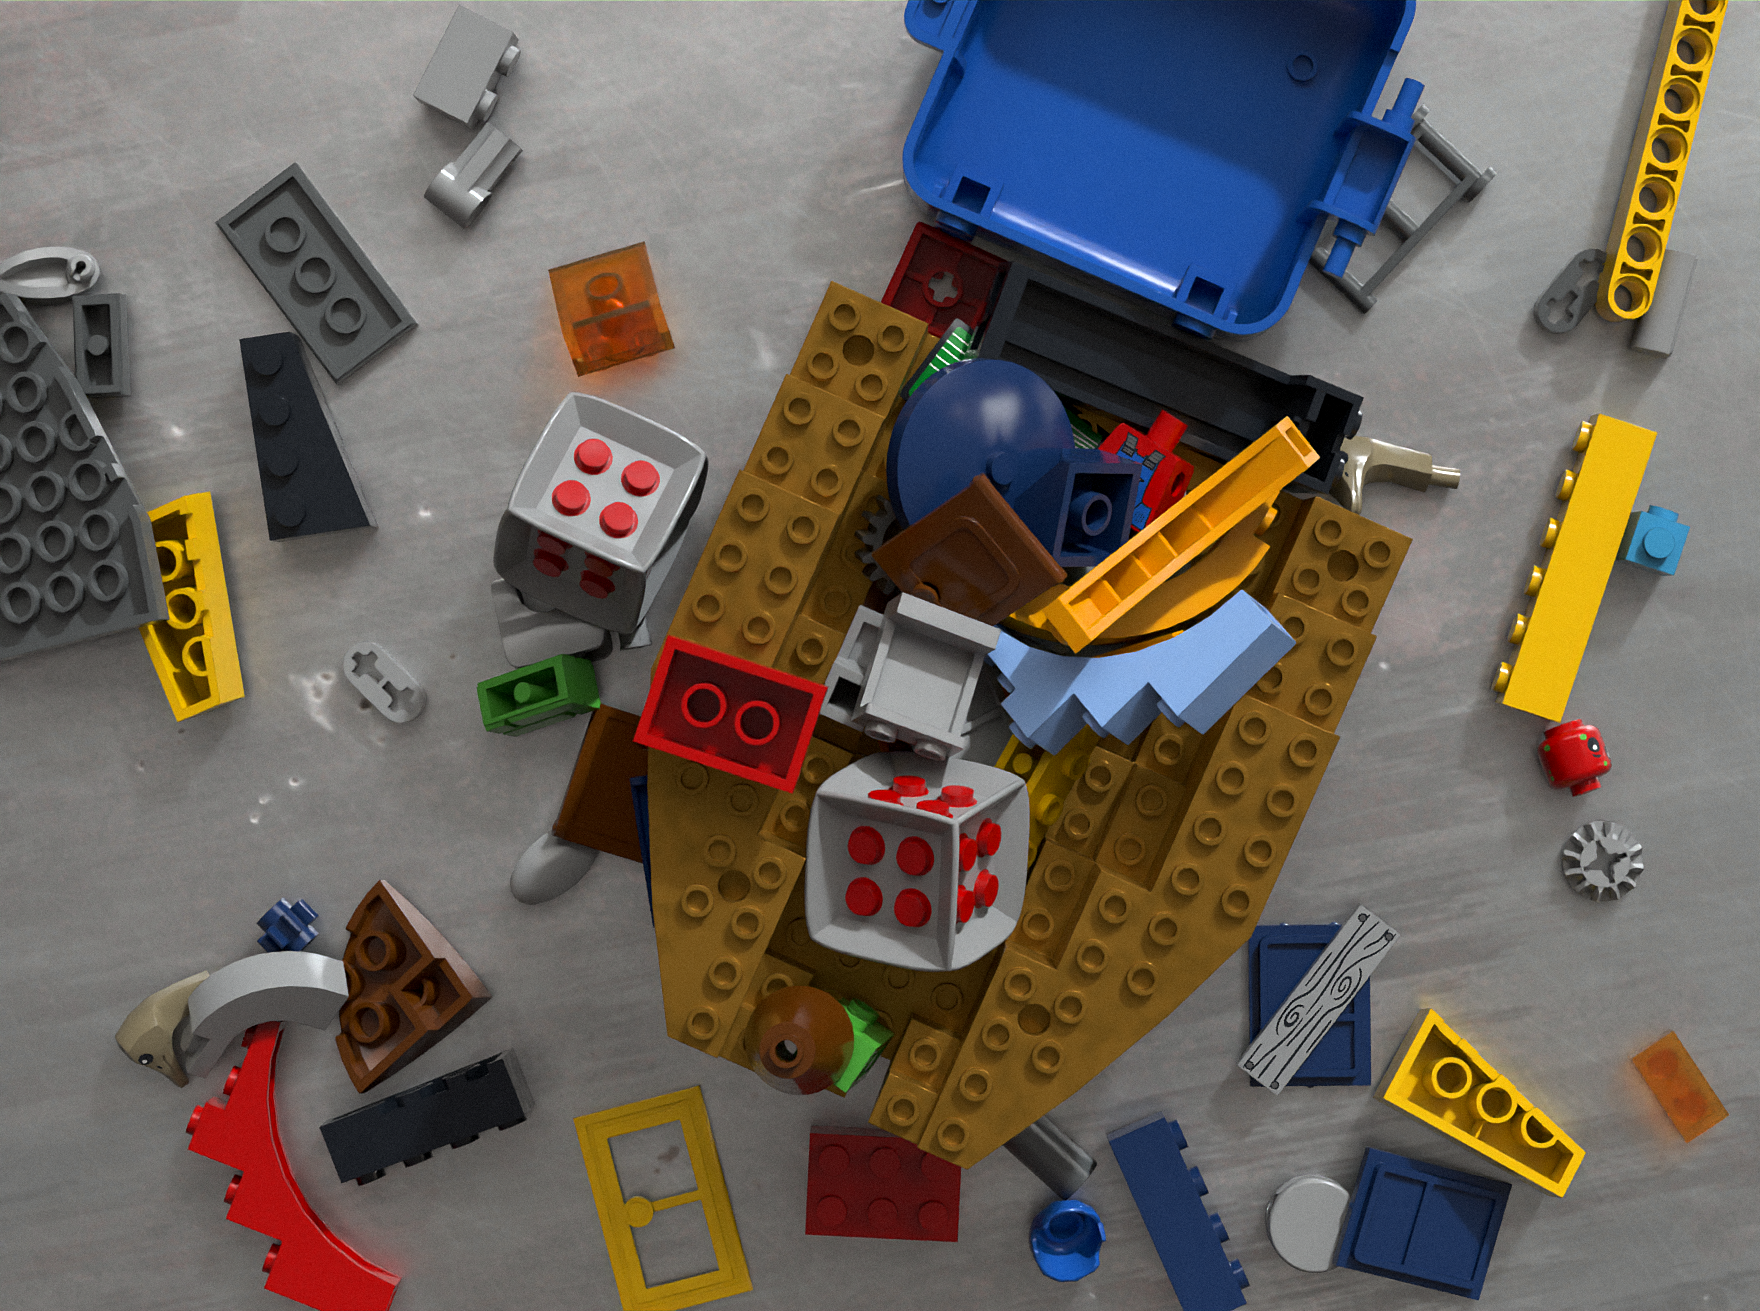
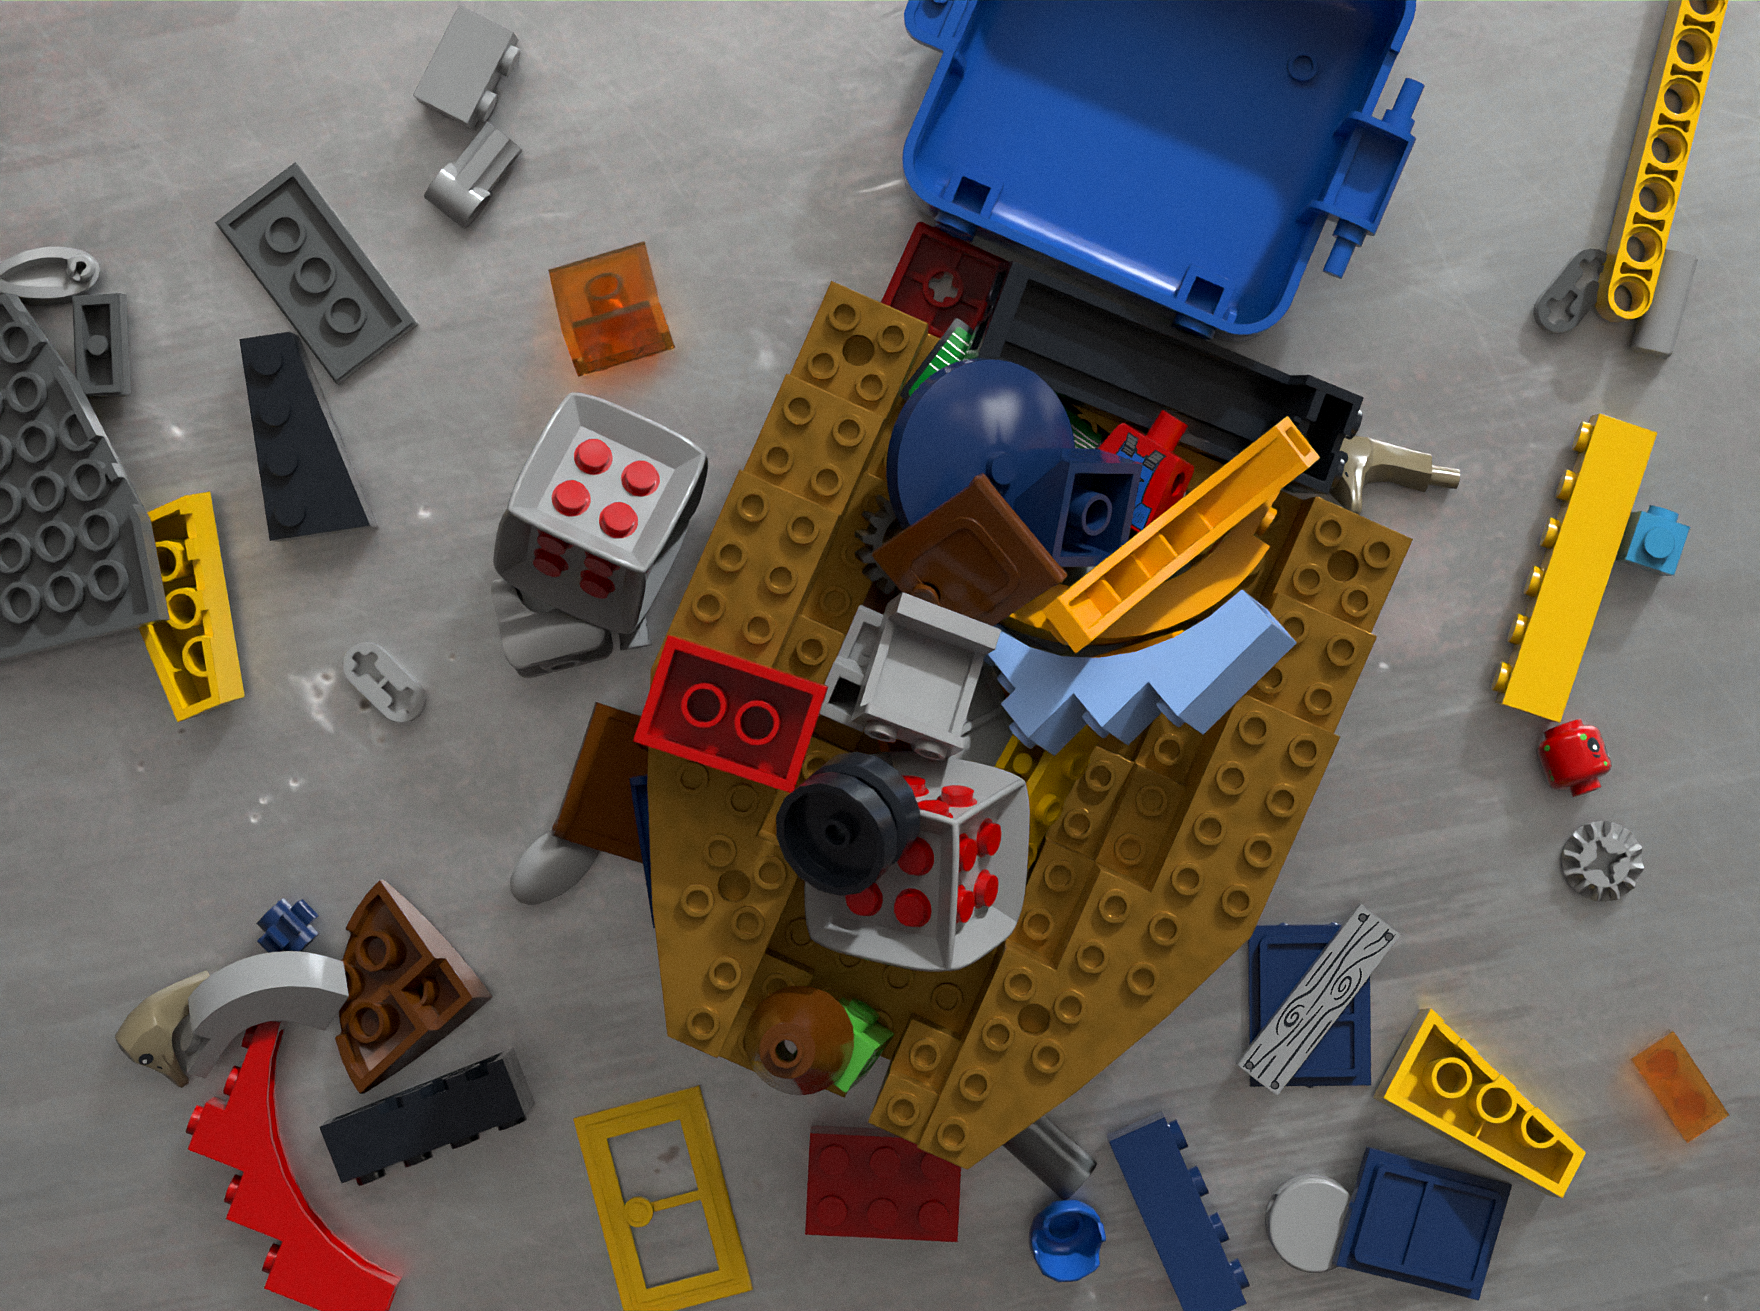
(538, 695): bright green brick -> none
(848, 823): none -> black wheel
(1470, 186): dark grey piece -> none

